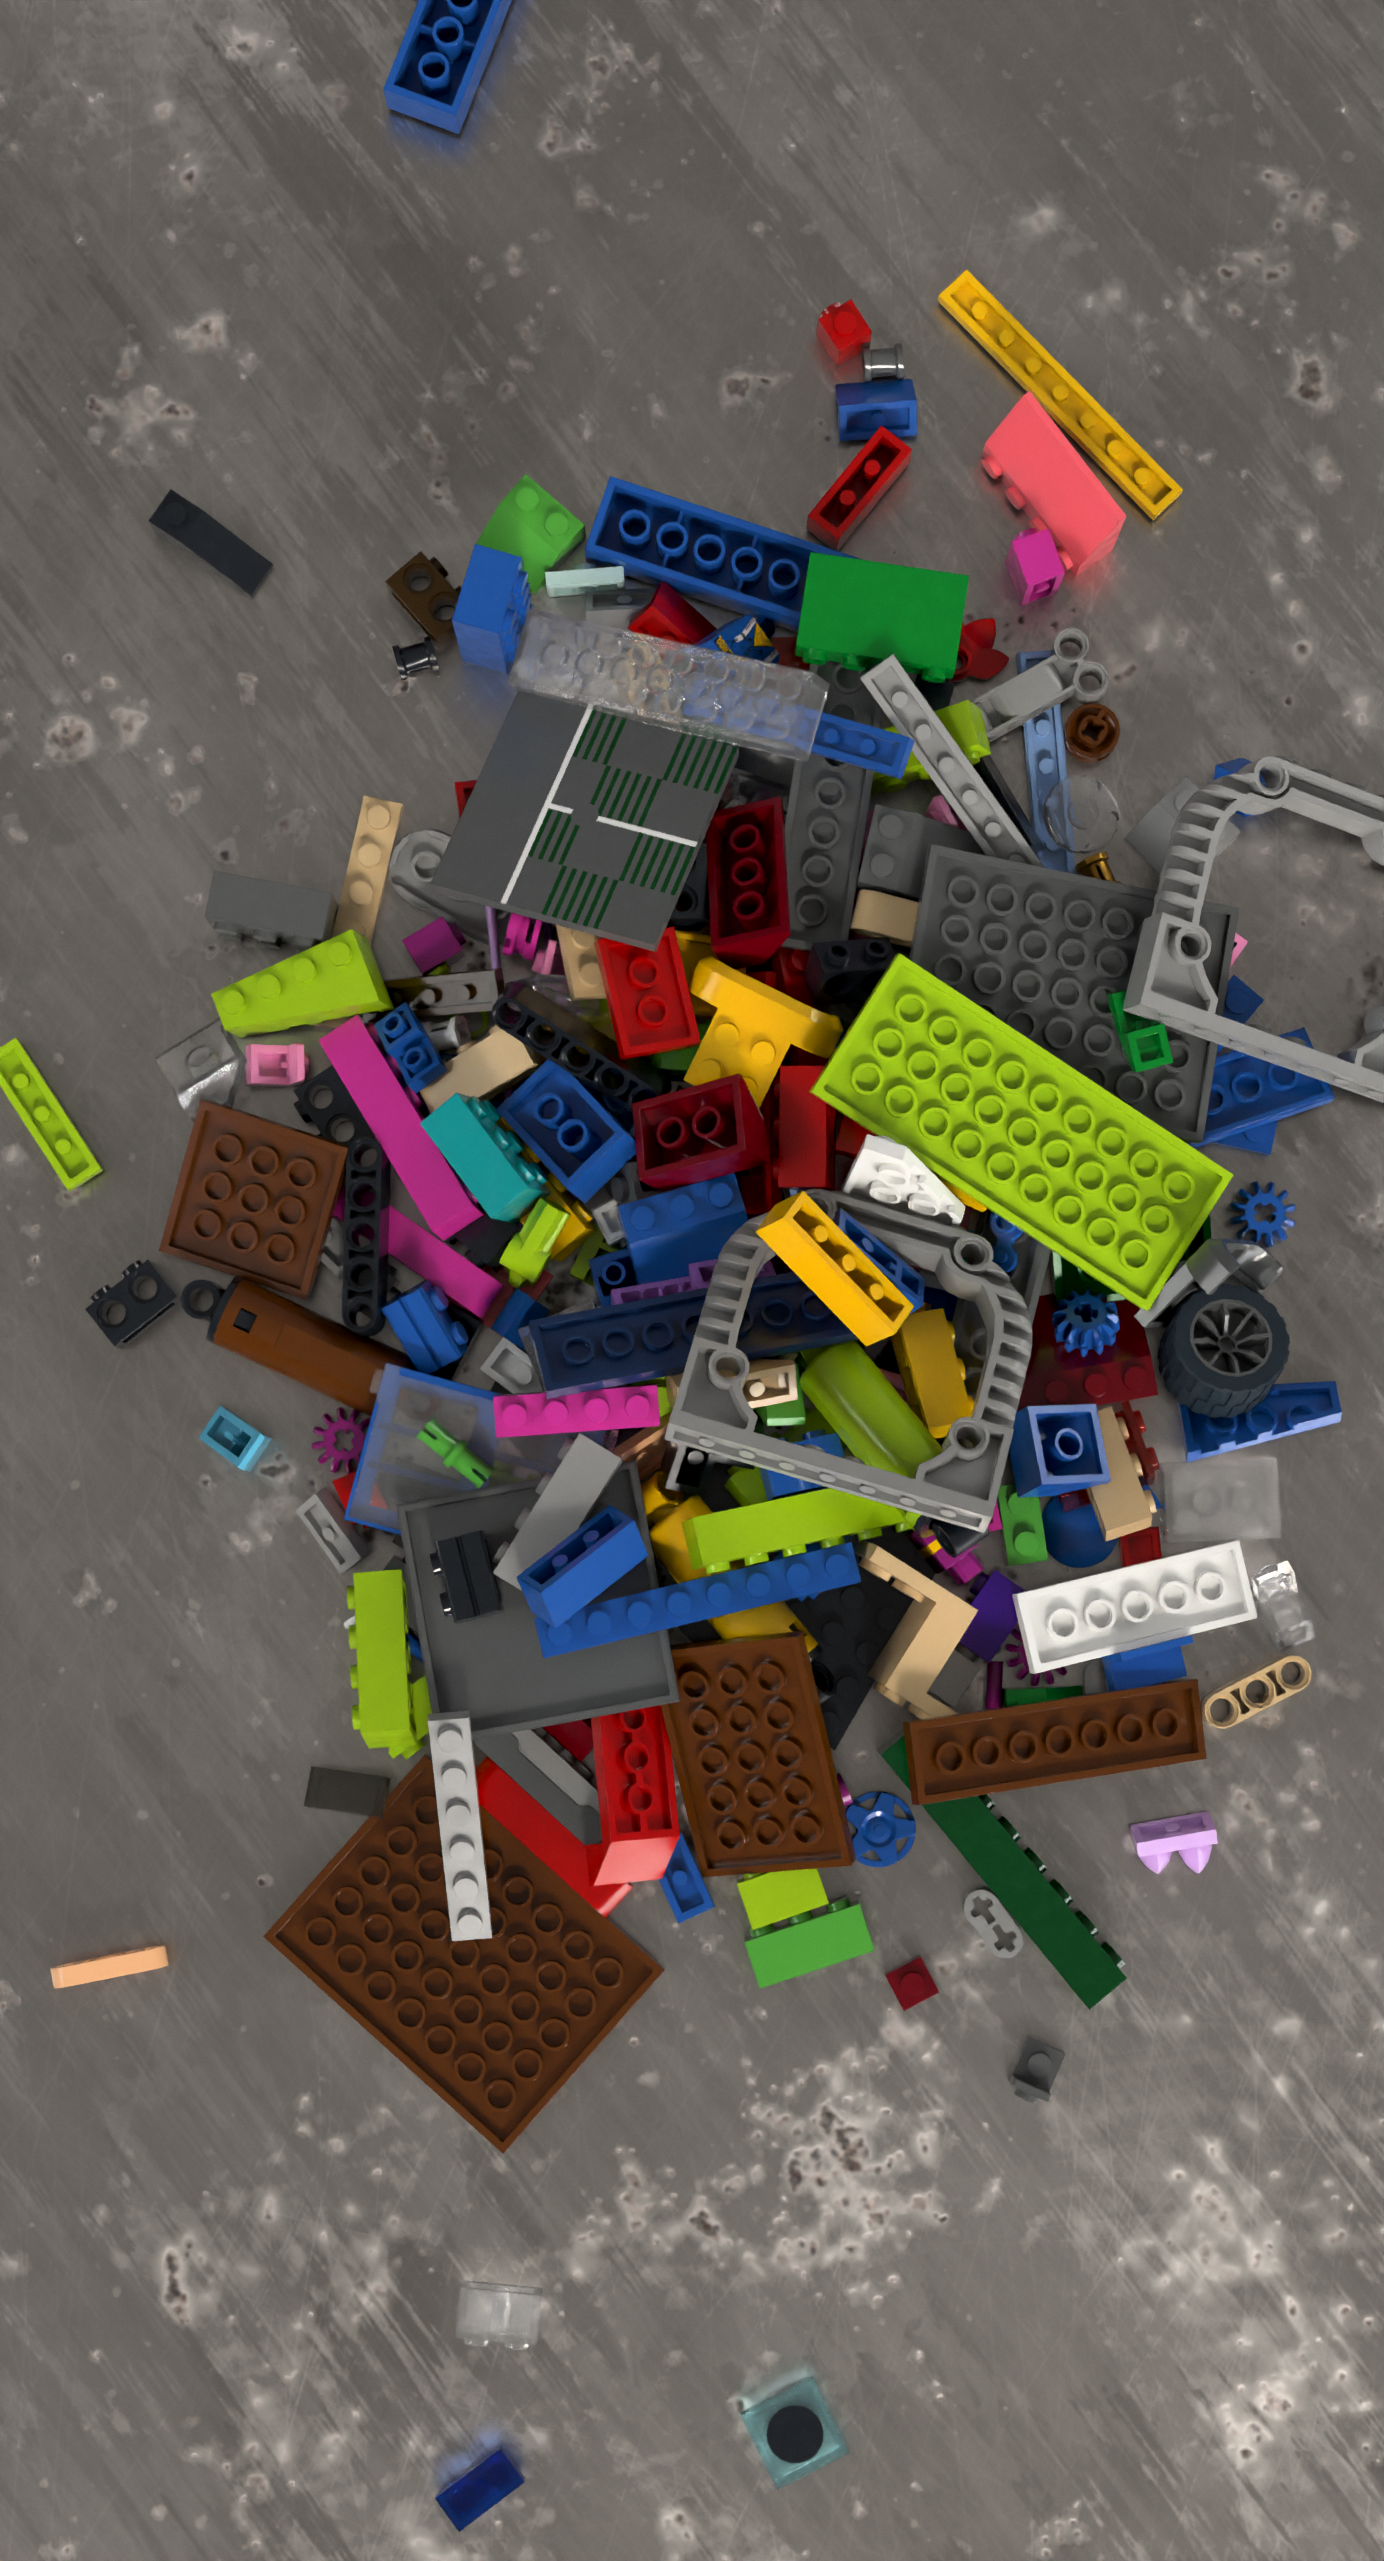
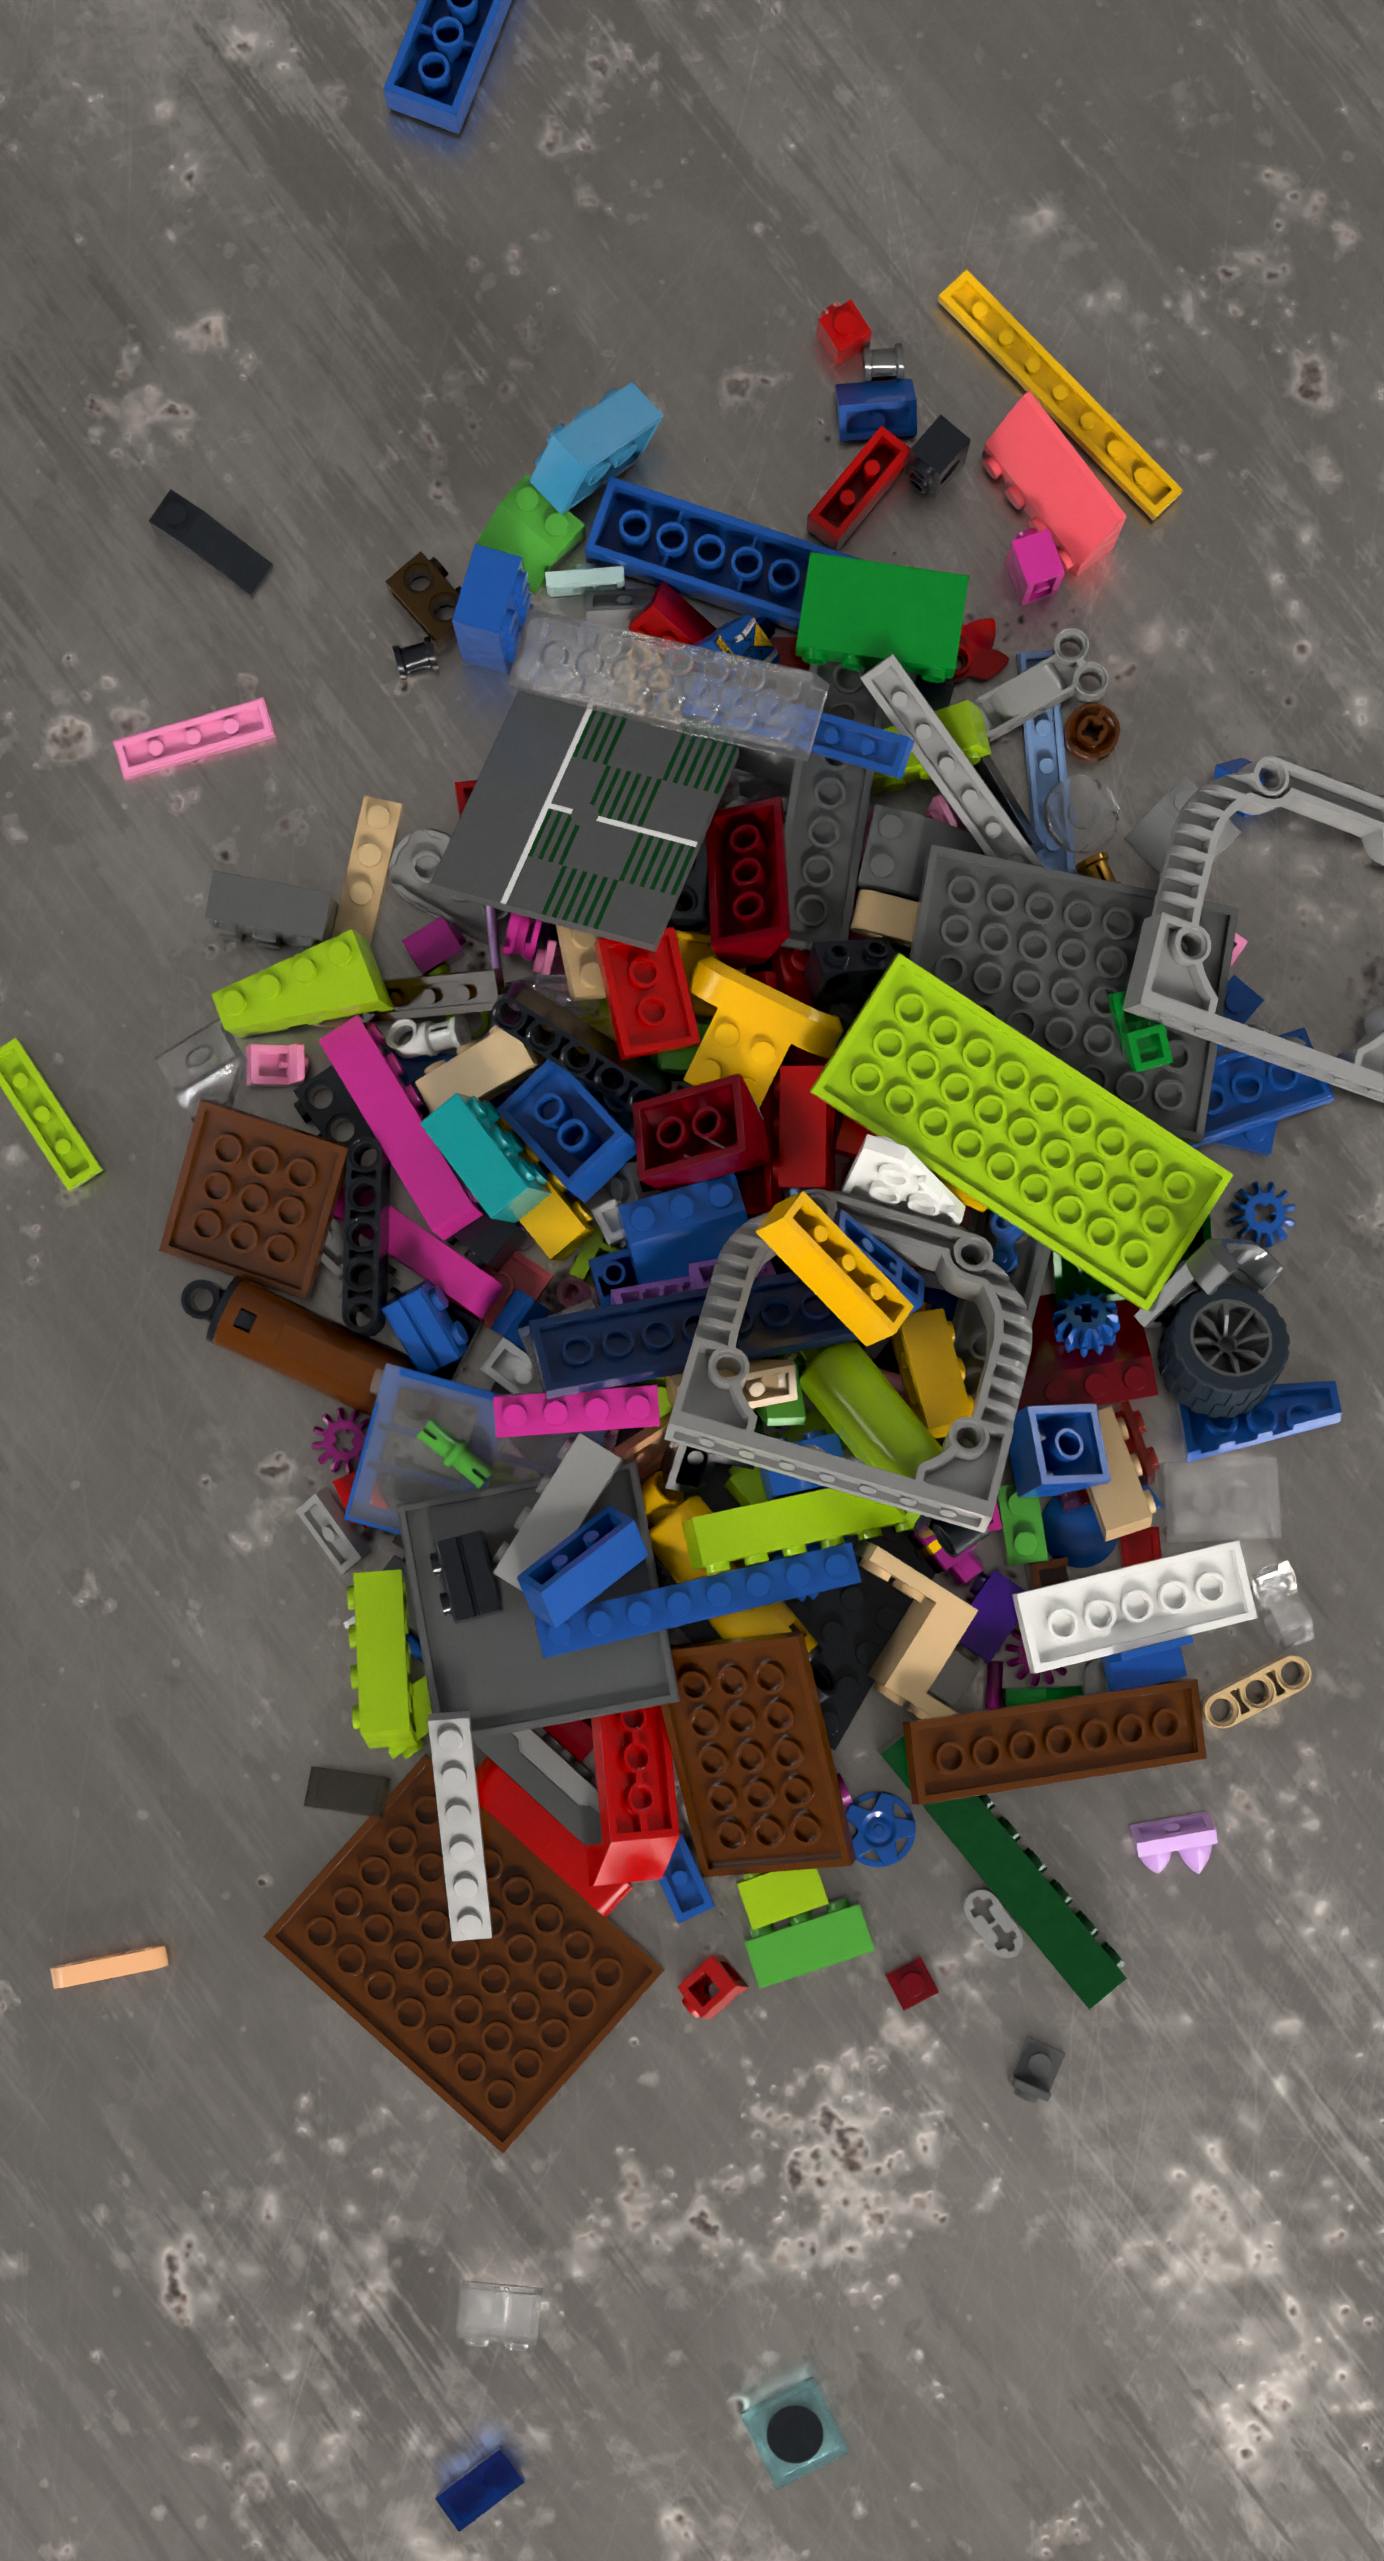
(139, 1312): black brick -> none
(194, 738): none -> bright pink tile
(235, 1439): medium azure slope -> none
(410, 1047): blue slope -> none
(531, 1248): lime piece -> none
(566, 1288): none -> clear pink pin
(595, 446): none -> dark azure brick
(696, 1987): none -> red brick
(937, 457): none -> black brick
(1046, 1572): none -> reddish brown panel

